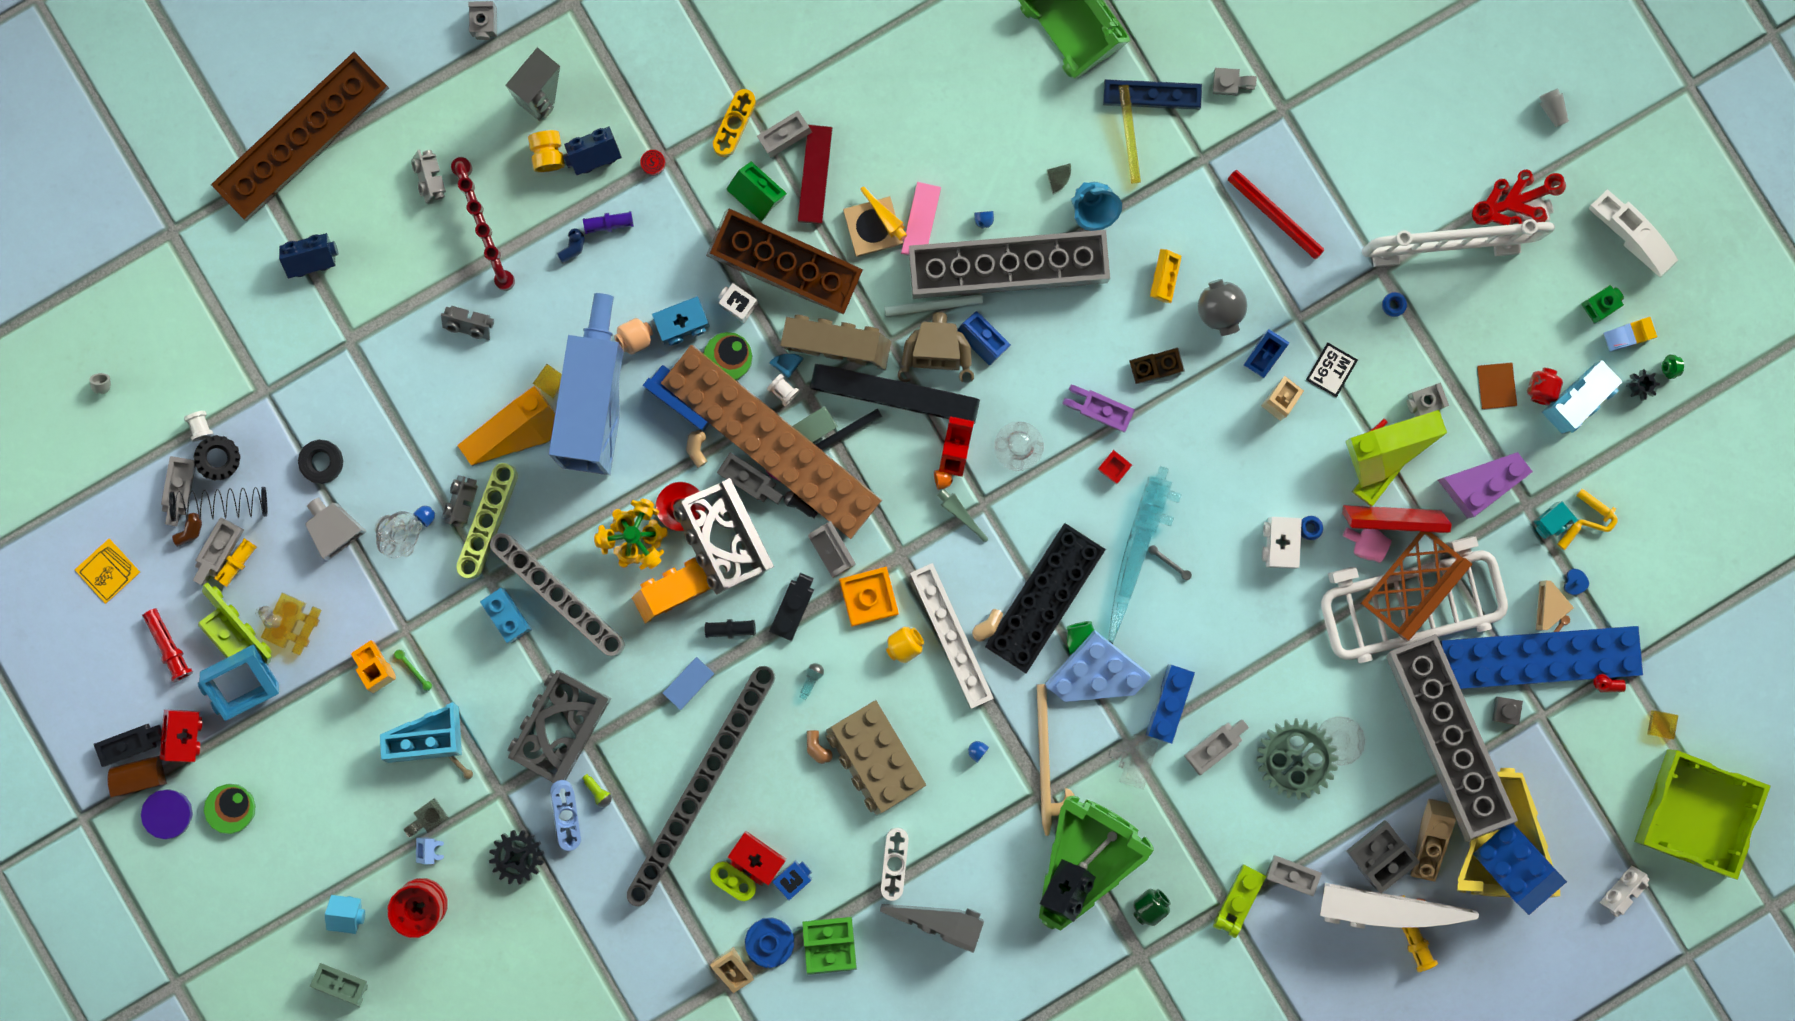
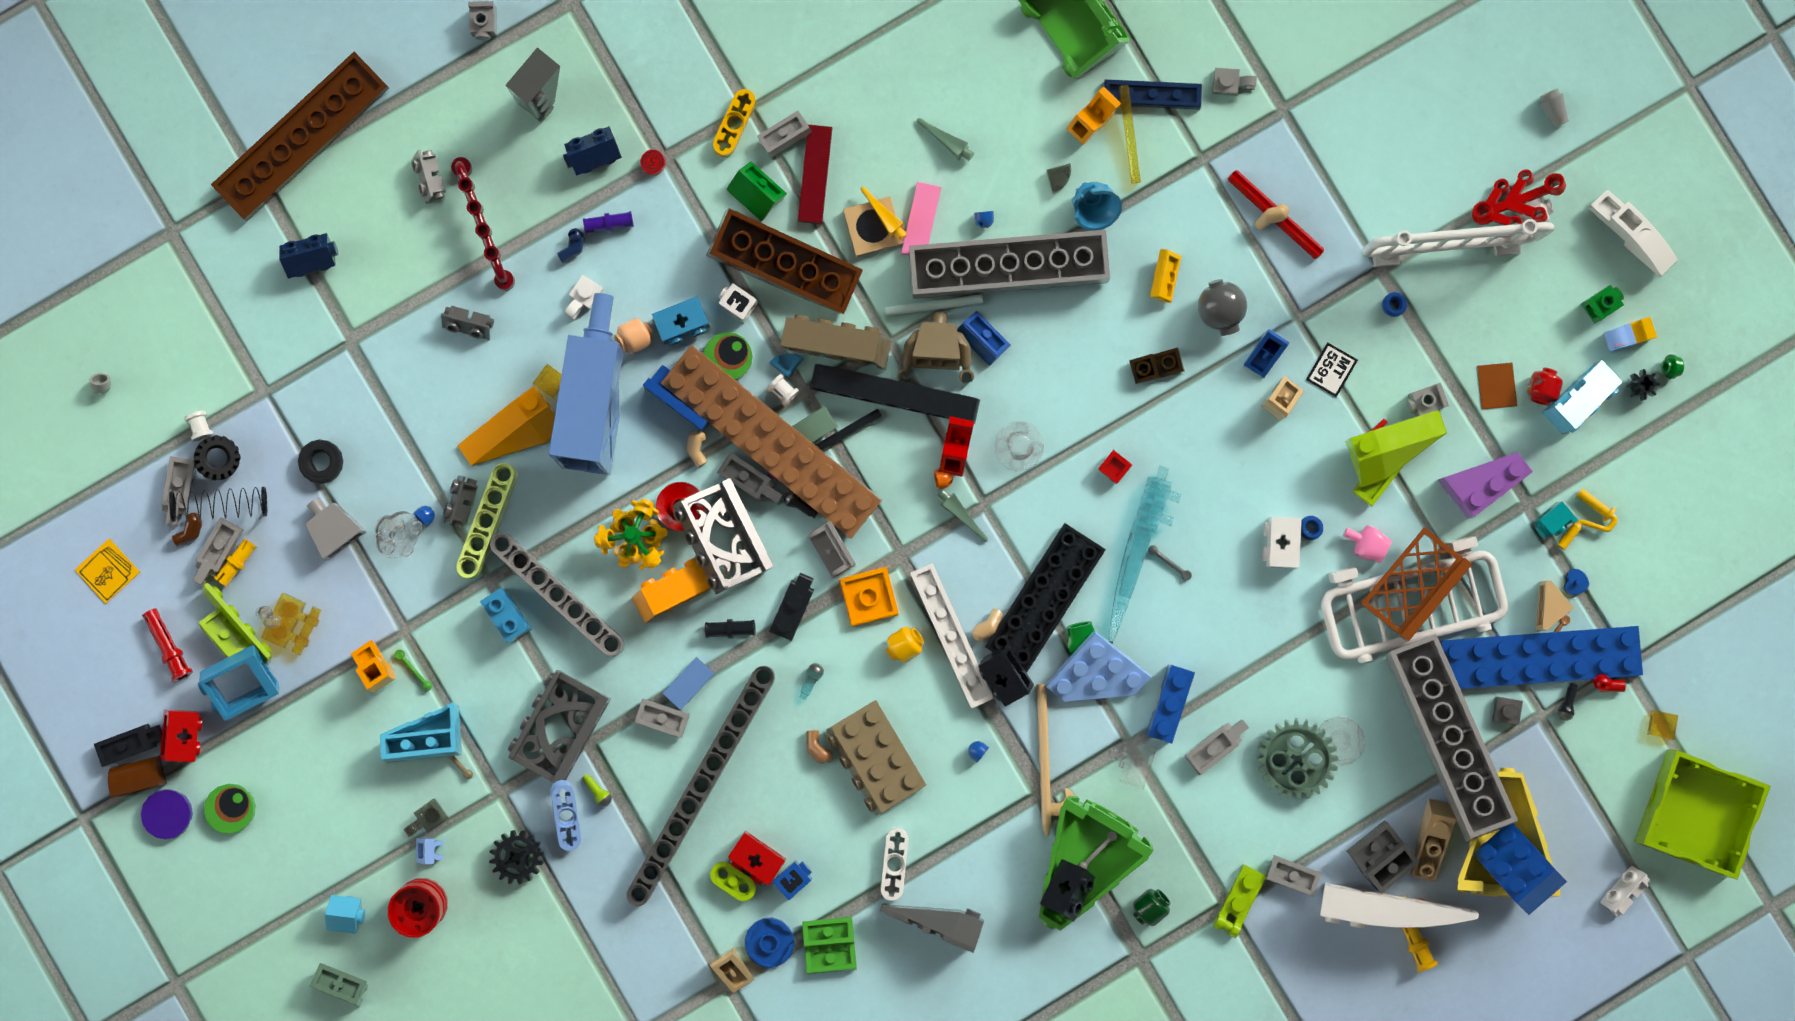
(546, 146): yellow wheel -> none
(583, 296): none -> white plate
(662, 718): none -> light grey plate
(953, 144): none -> sand green piece
(1005, 675): none -> black brick
(1093, 116): none -> light orange brick
(1101, 408): medium lavender hinge -> none
(1272, 215): none -> tan arm
(1396, 519): red tile -> none
(1566, 710): none -> black piece

